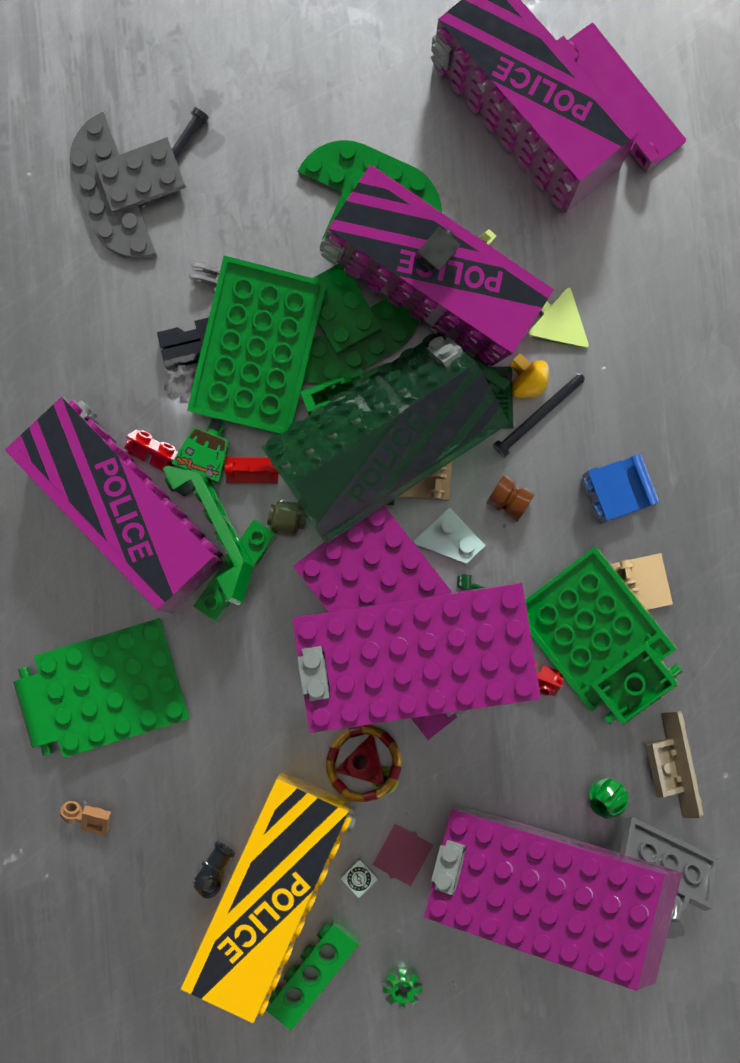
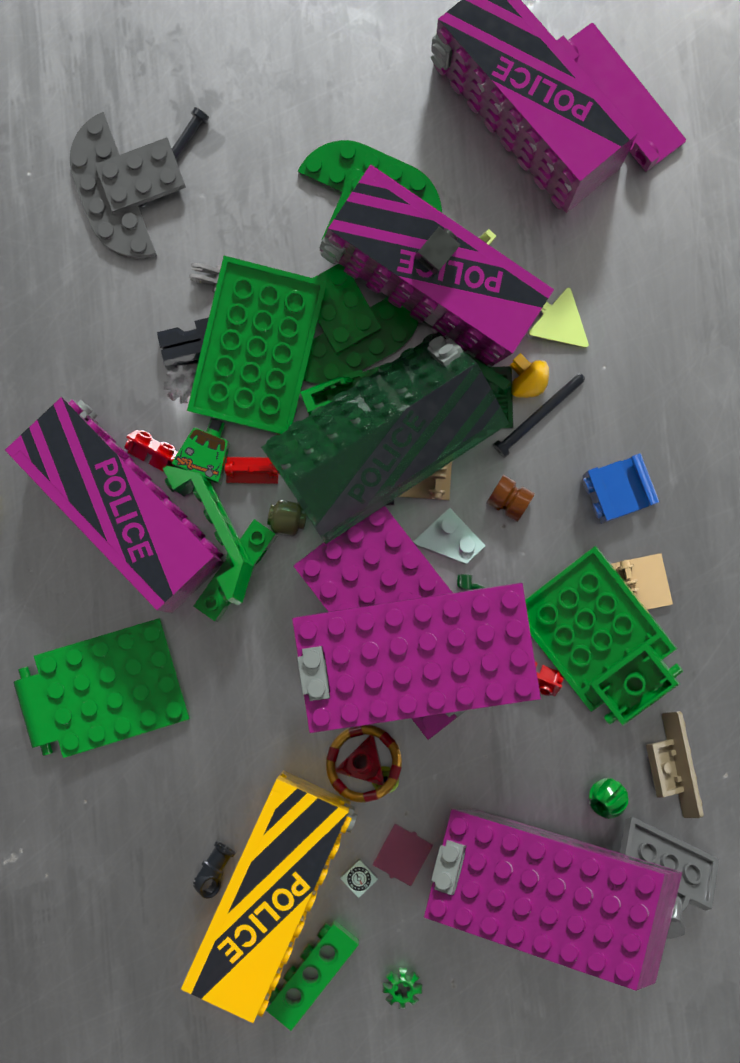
(91, 819): medium nougat plate -> none

